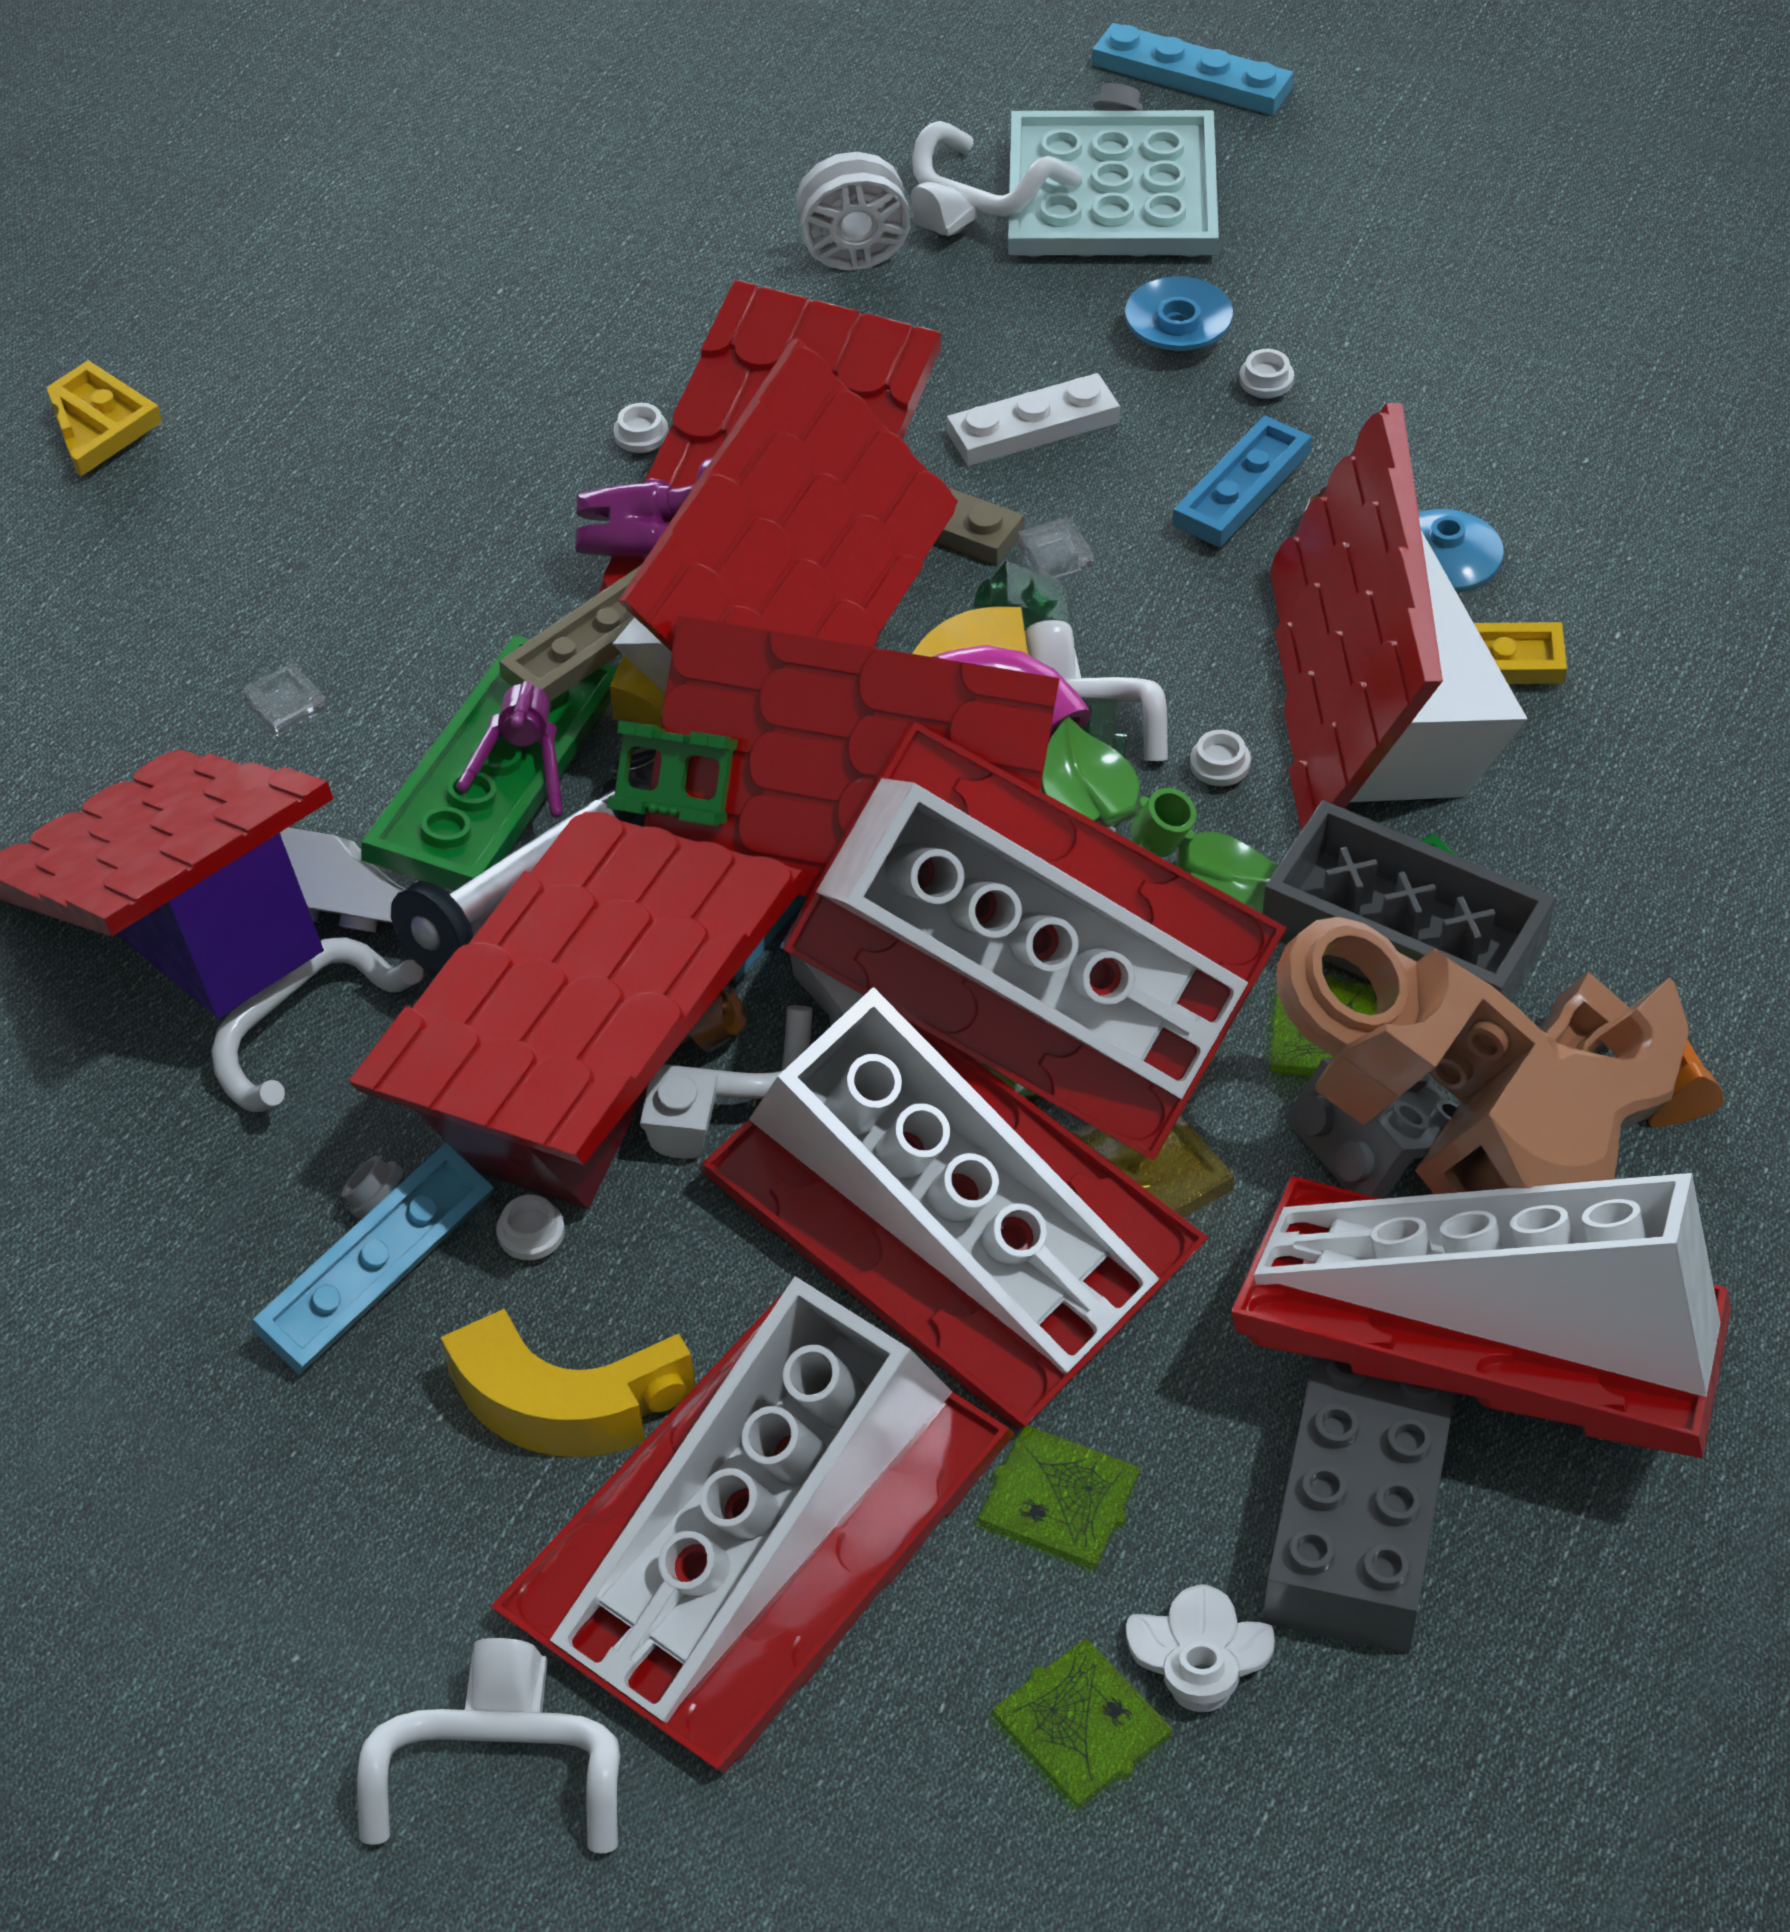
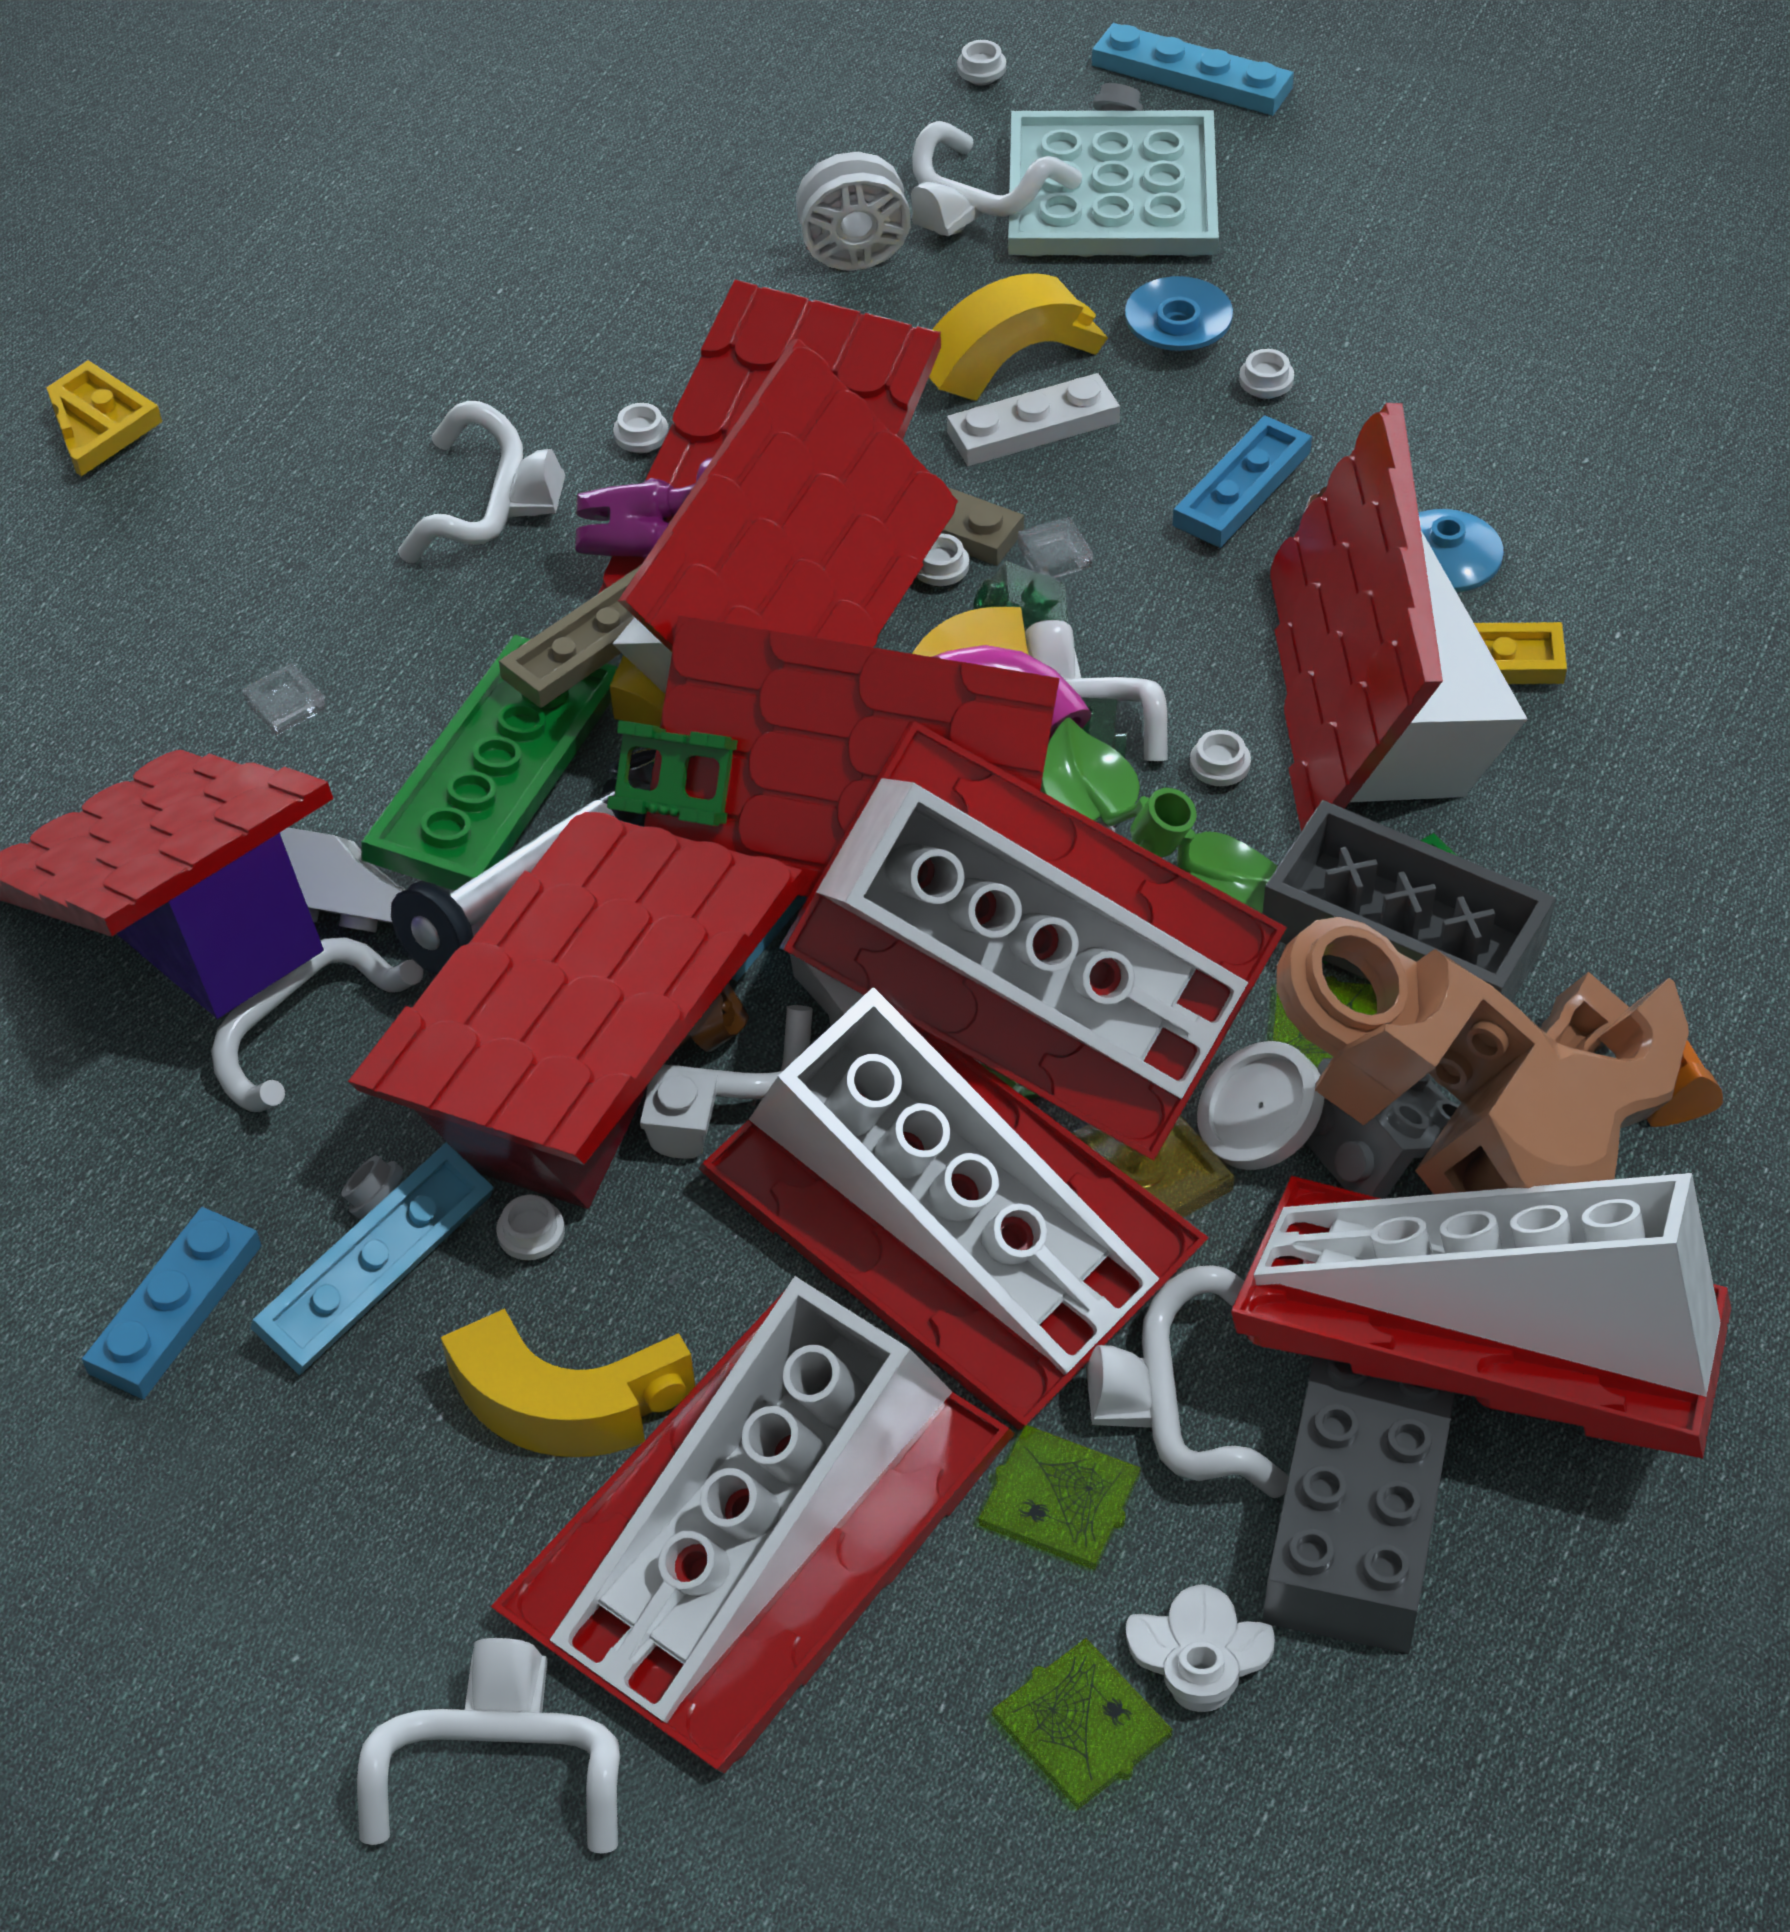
(171, 1303): none -> dark azure plate
(519, 489): none -> white piece
(521, 722): magenta plant -> none
(945, 562): none -> white plate
(981, 62): none -> white plate
(1003, 320): none -> yellow arch
(1143, 1390): none -> white piece
(1260, 1105): none -> white piece

